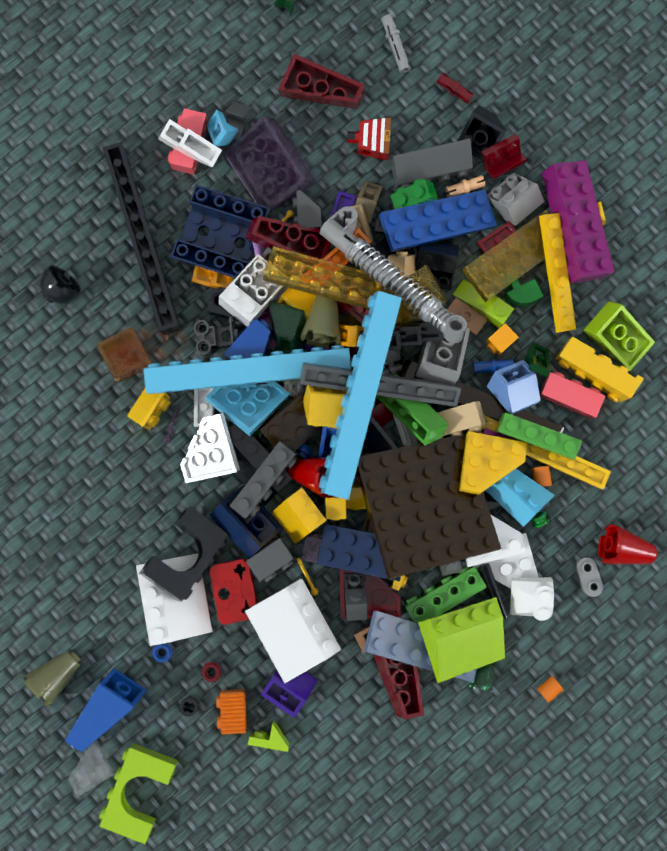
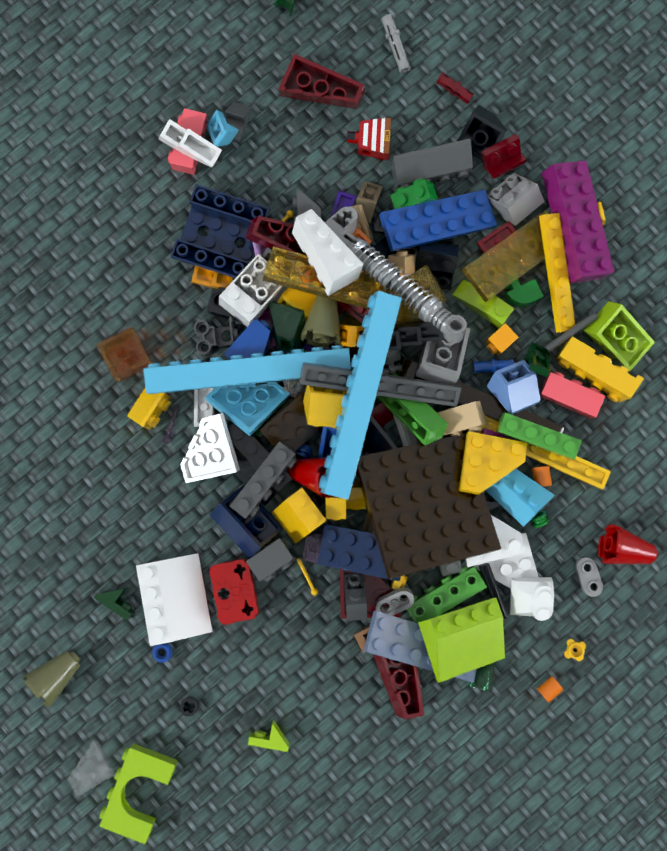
(57, 286): black cylinder -> none
(109, 703): blue slope -> none
(111, 601): none -> dark green slope
(142, 238): black brick -> none
(208, 539): black arch -> none
(208, 677): dark red plate -> none
(232, 710): orange brick -> none
(268, 164): clear purple slope -> none
(289, 695): dark purple slope -> none
(293, 630): white slope -> none
(326, 252): none -> white wedge
(395, 602): none -> light grey plate
(465, 186): light nougat pin -> none
(474, 320): medium nougat plate -> none
(571, 332): none -> dark grey bar
(578, 655): none -> yellow plate

